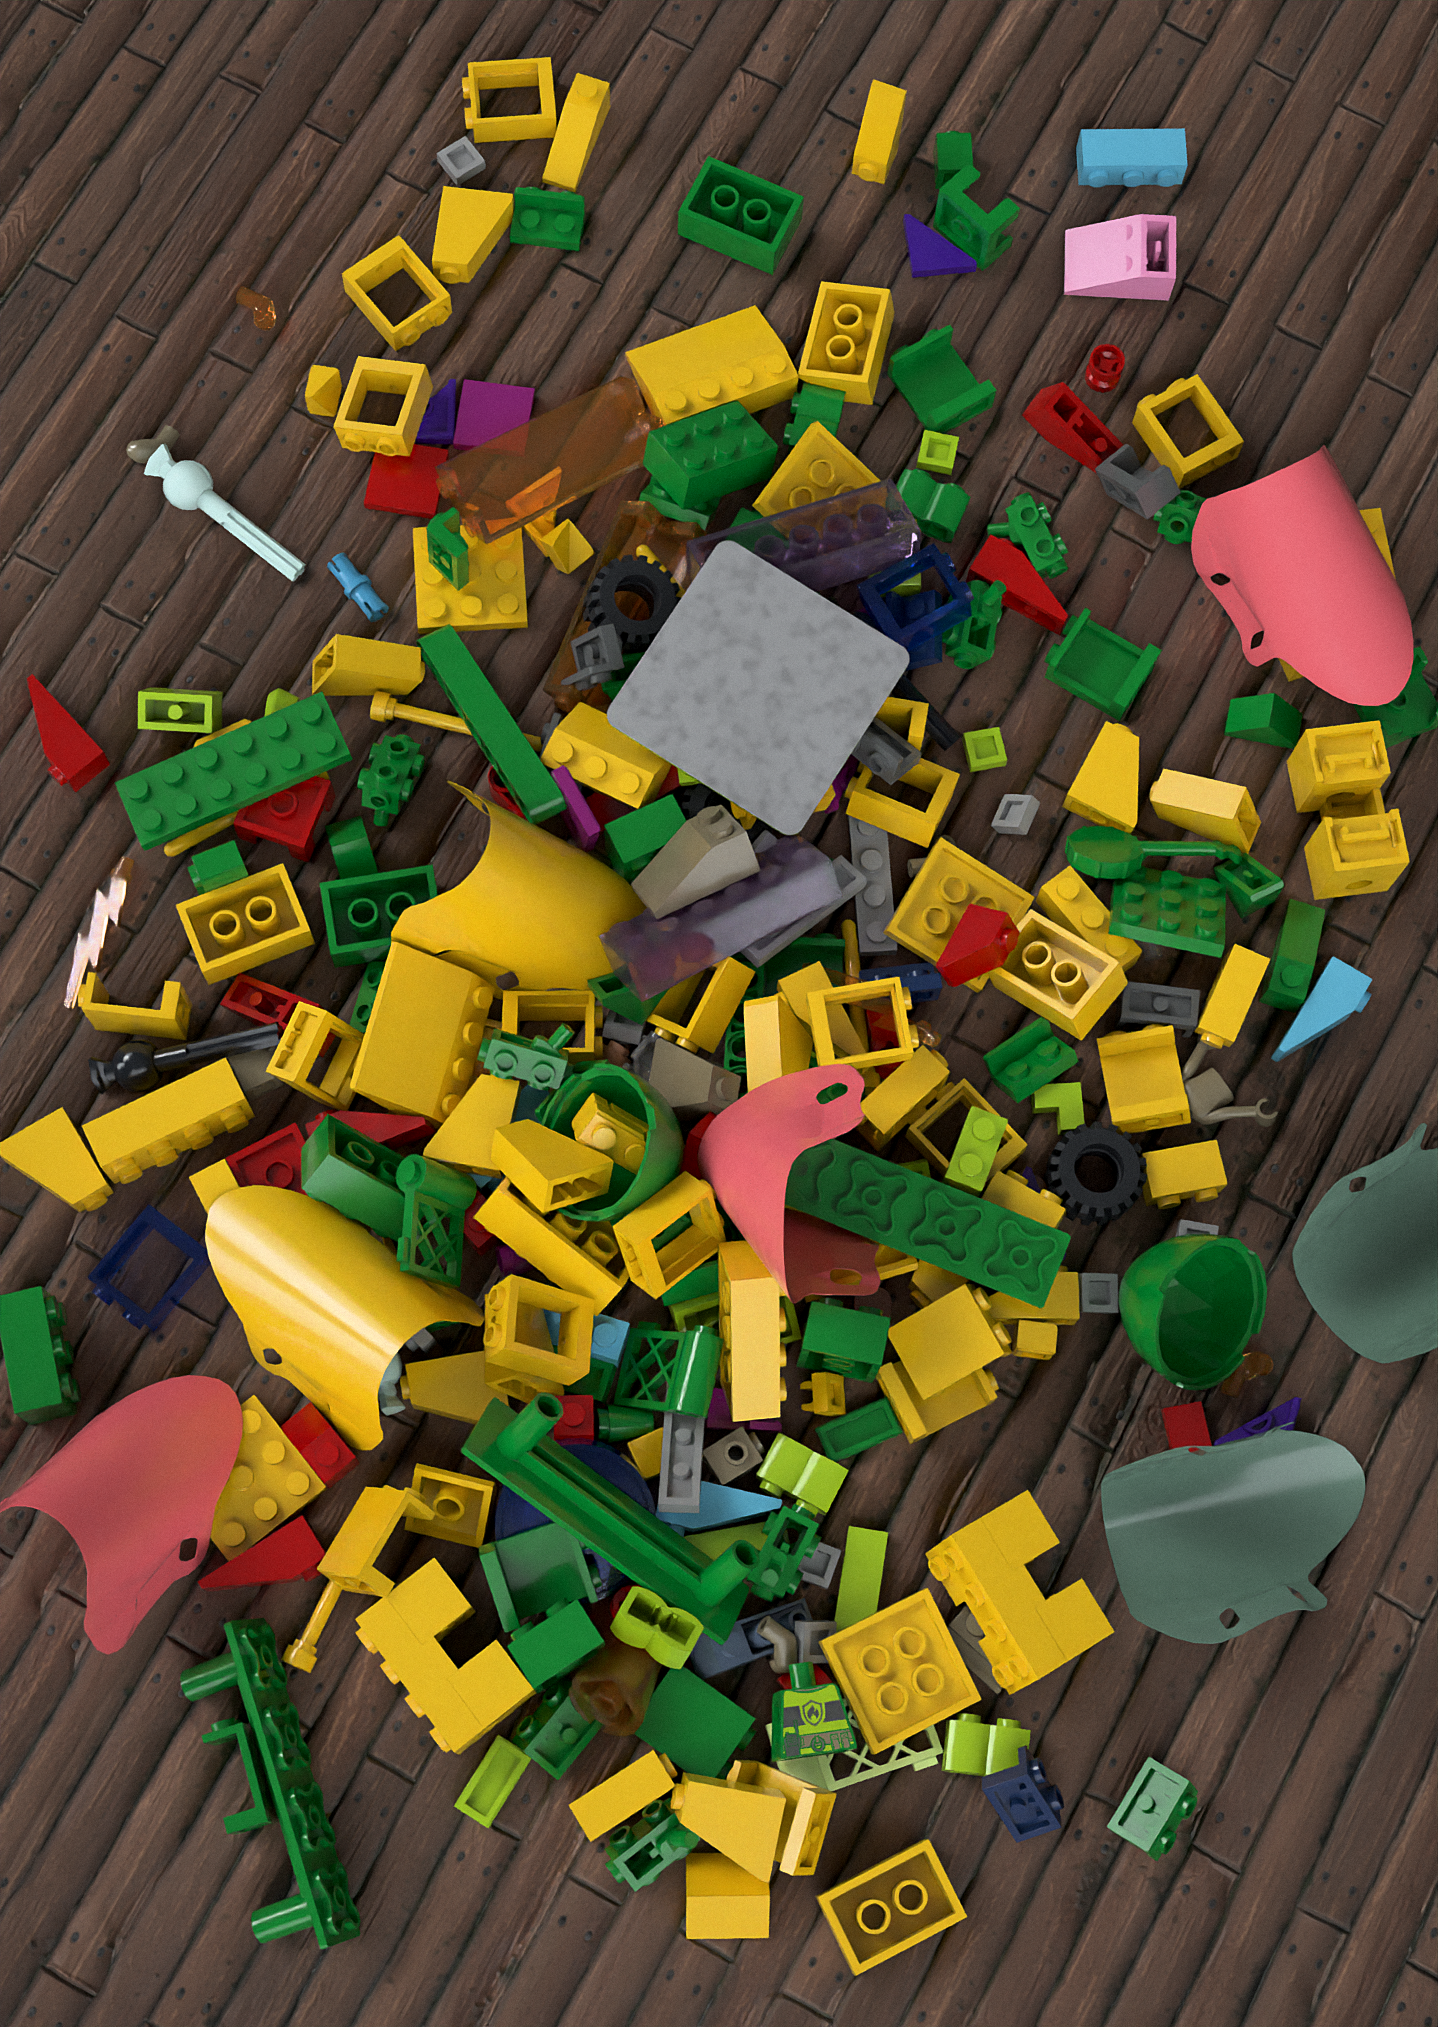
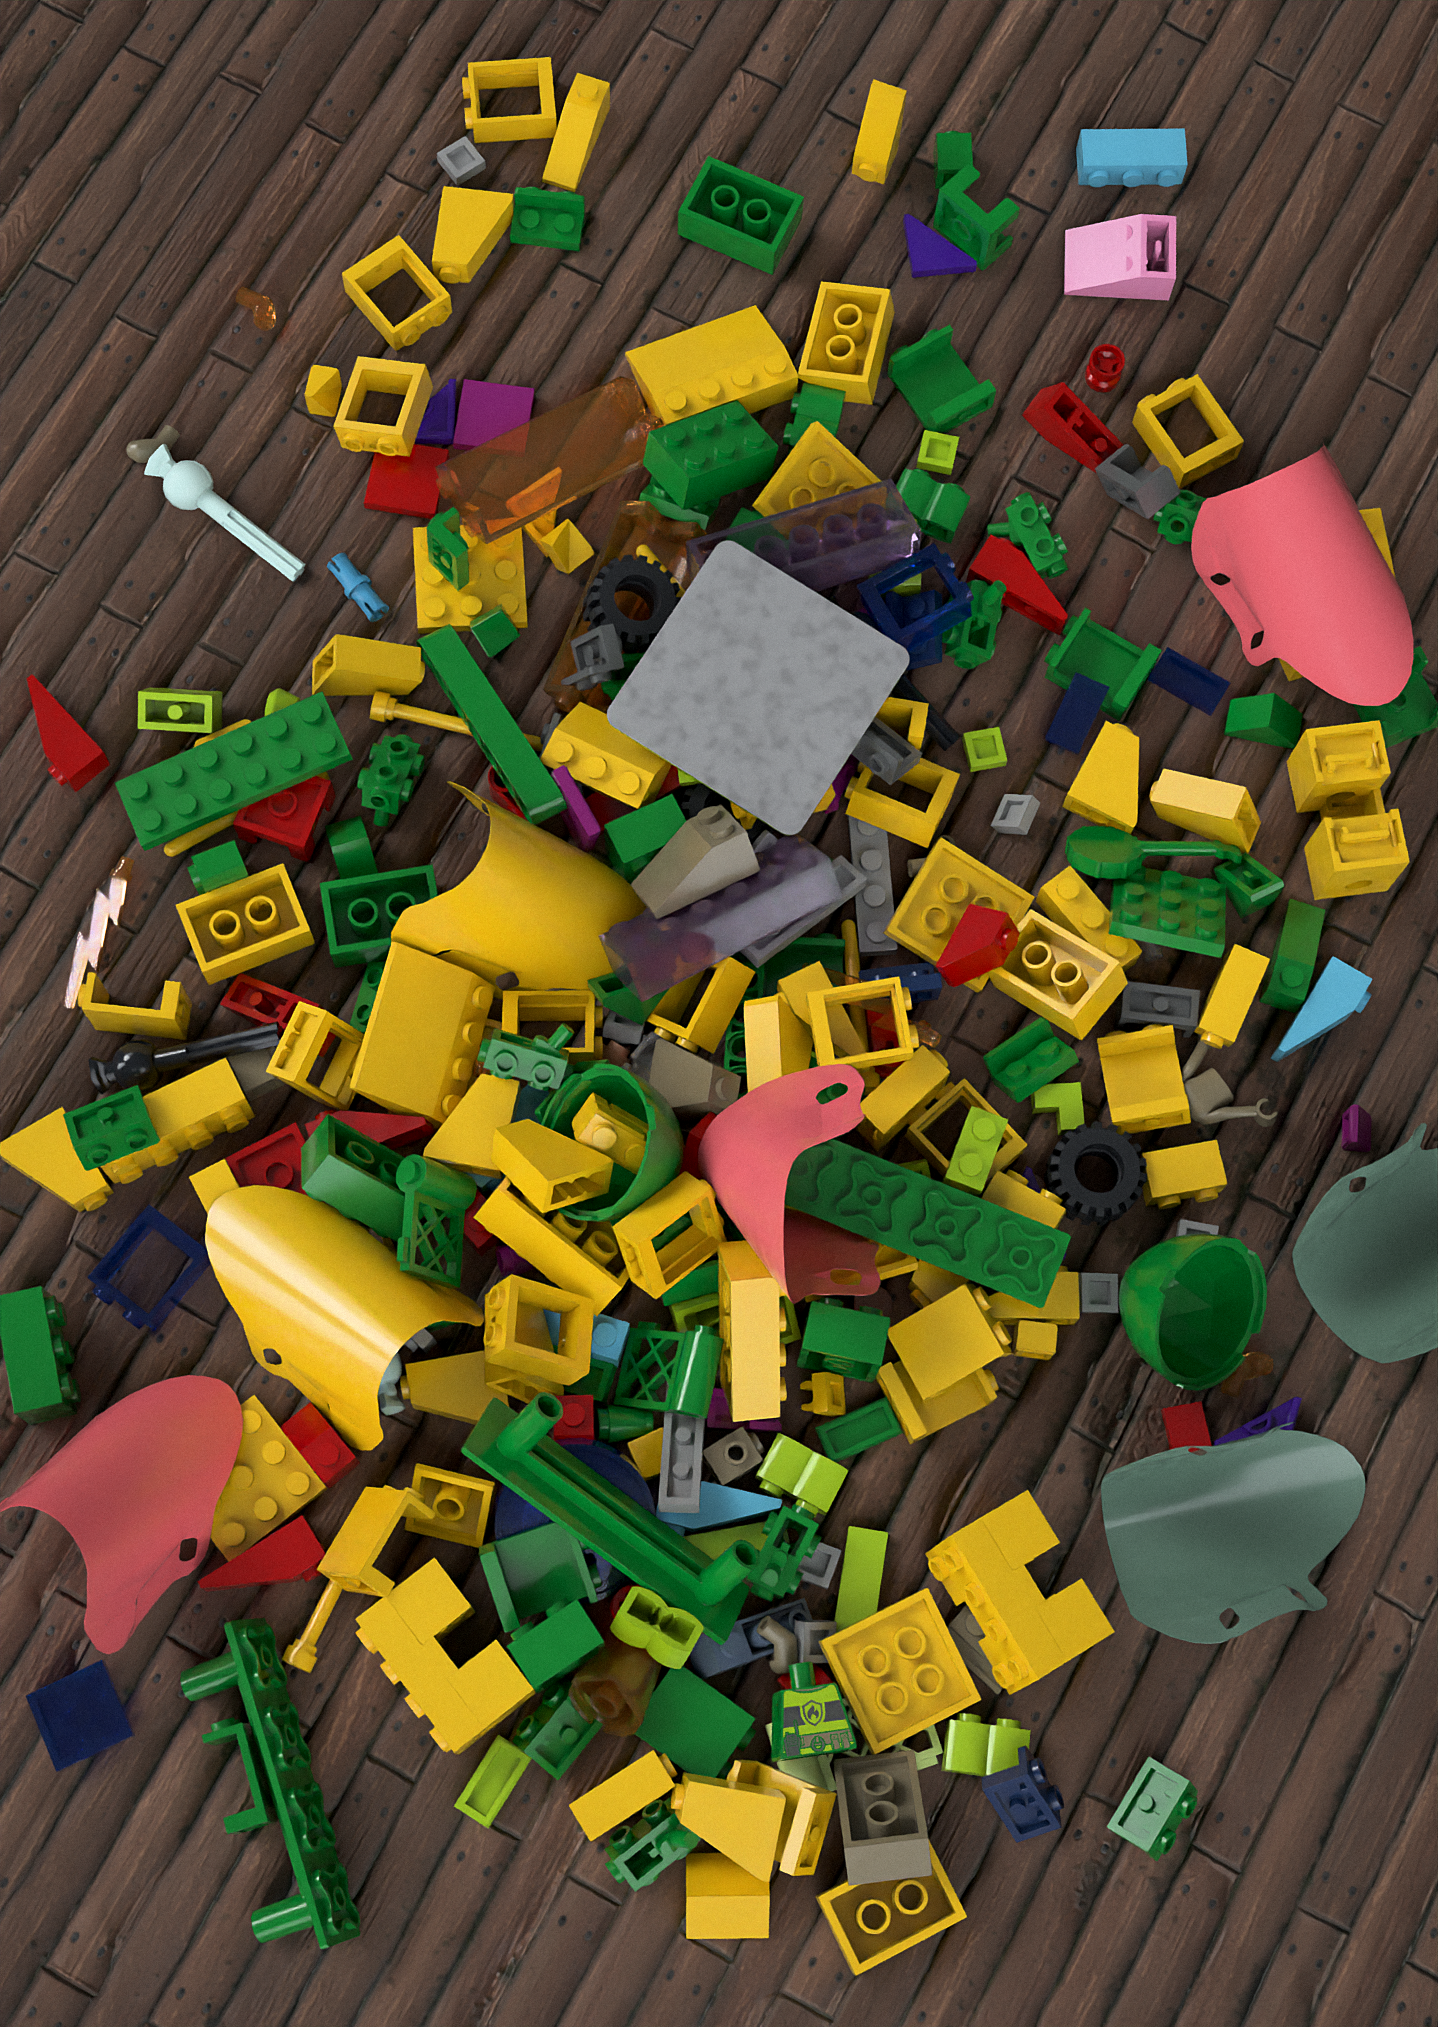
(80, 1715): none -> clear blue plate
(111, 1128): none -> green bracket
(494, 630): none -> green slope
(882, 1817): none -> dark tan slope
(1076, 713): none -> clear blue tile
(1189, 681): none -> clear blue tile
(1356, 1129): none -> magenta slope

